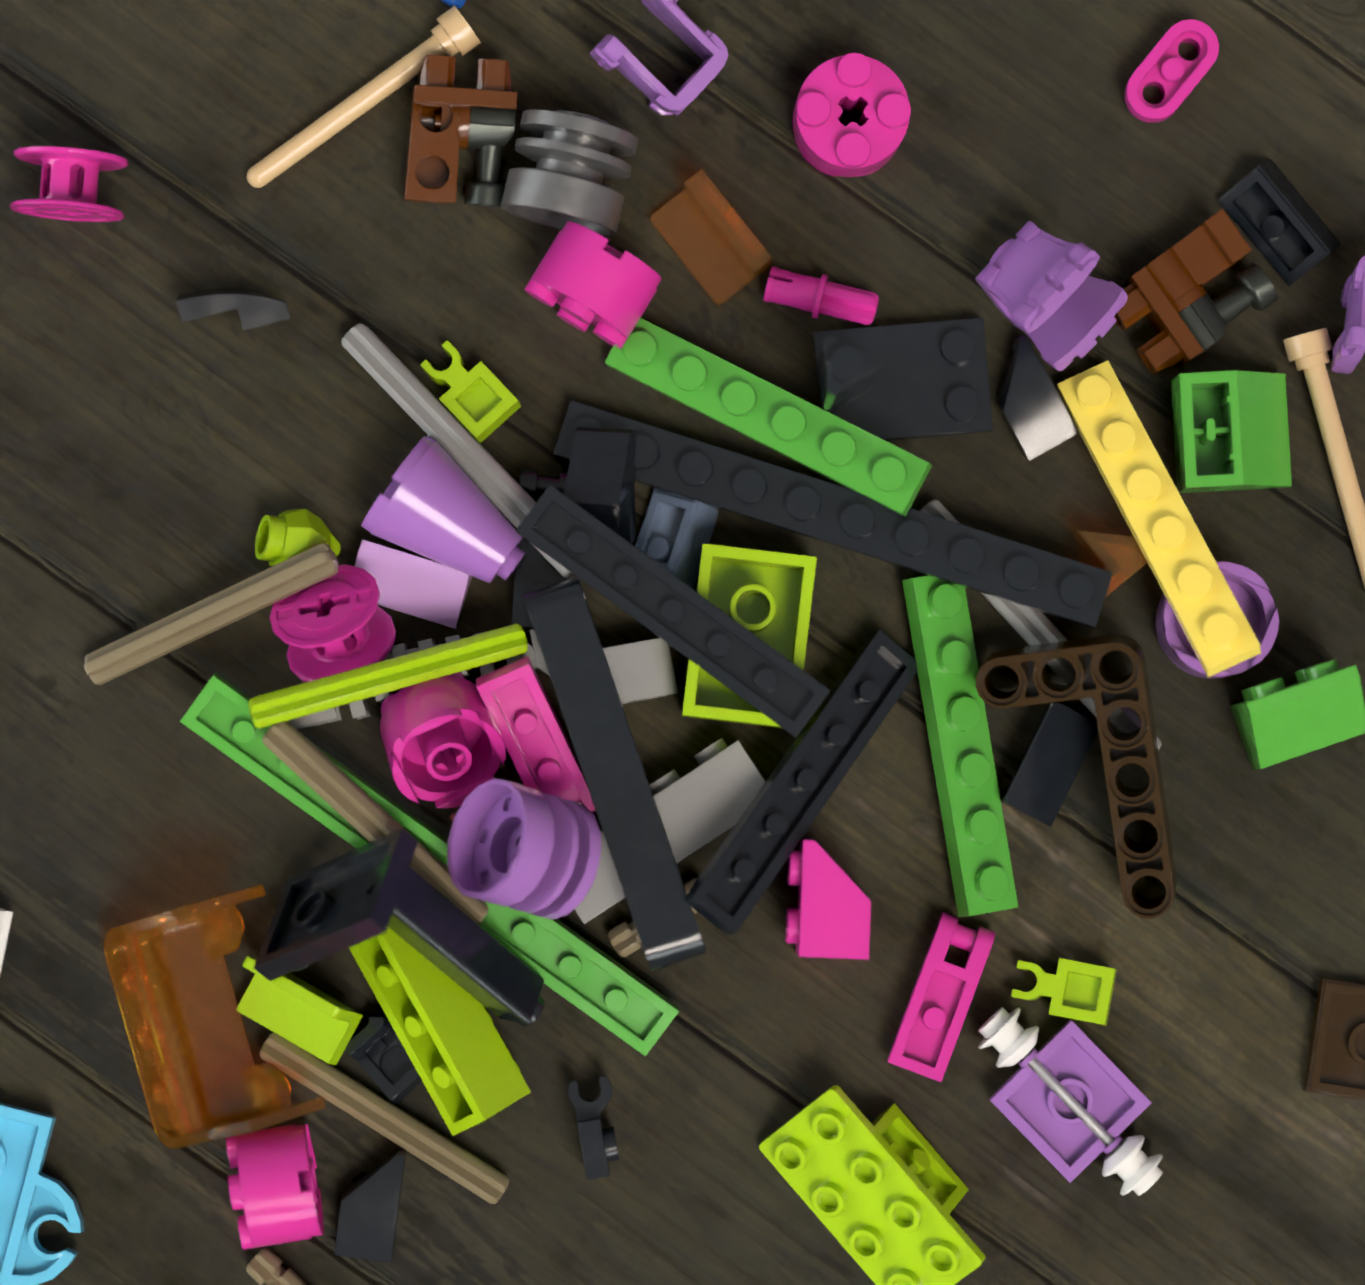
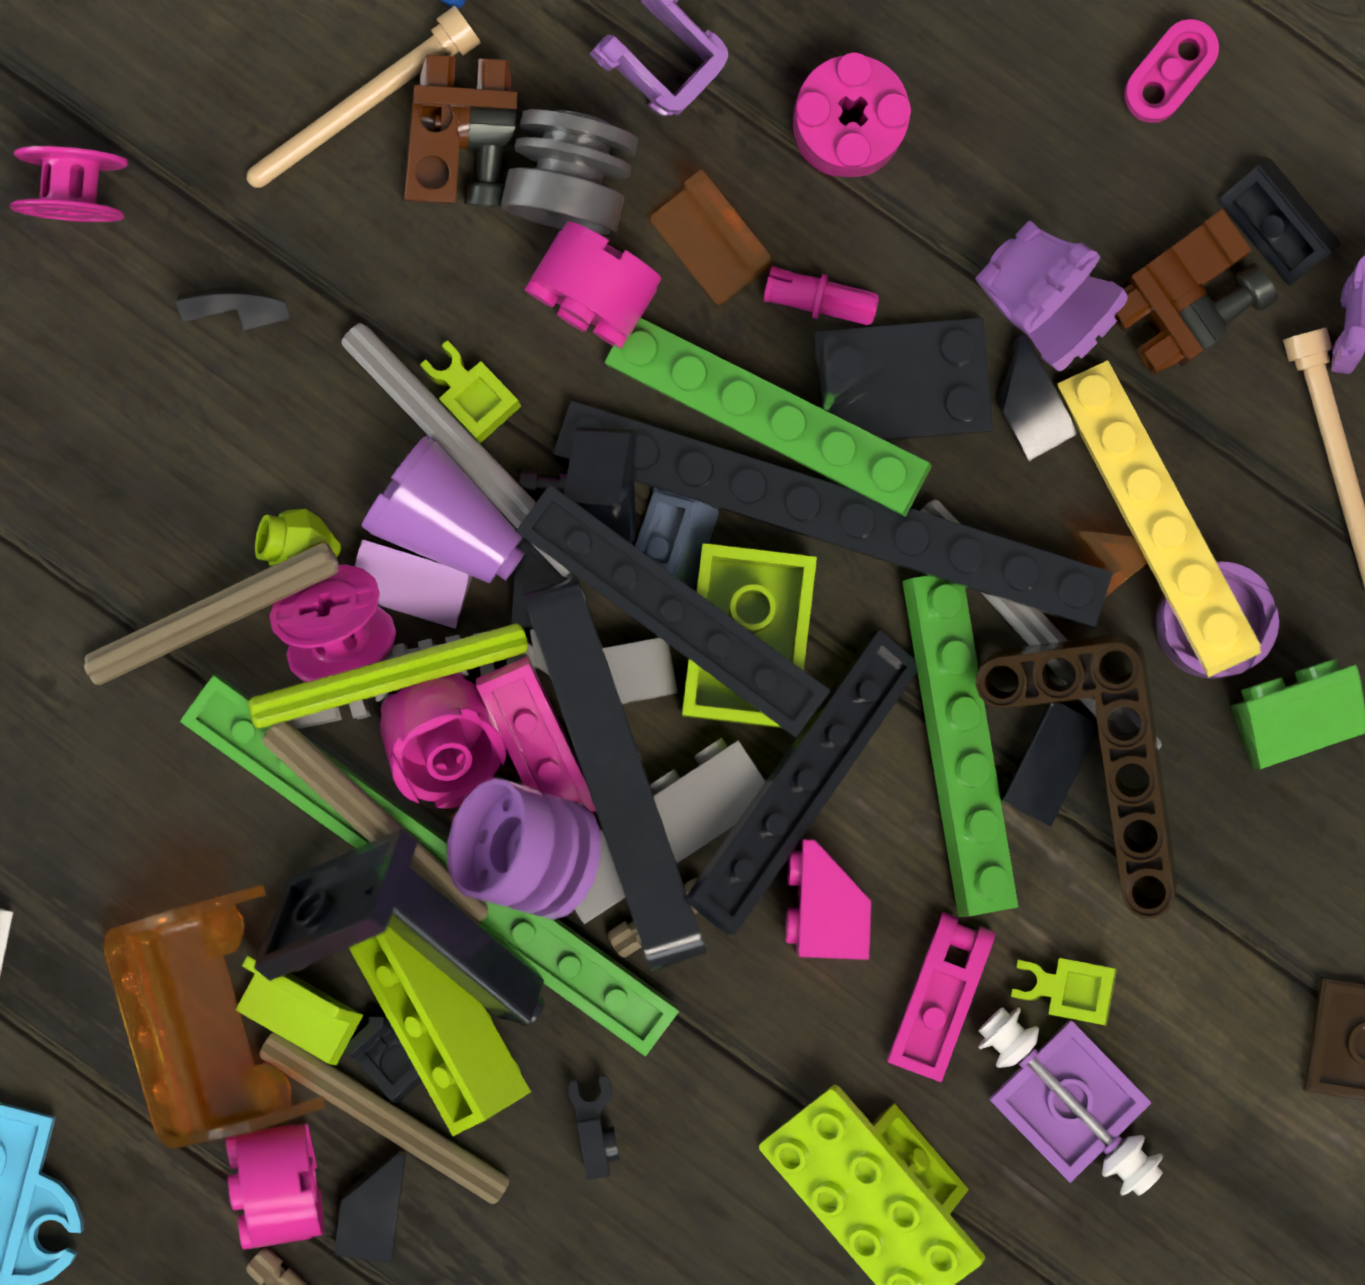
(1230, 431): bright green slope -> none

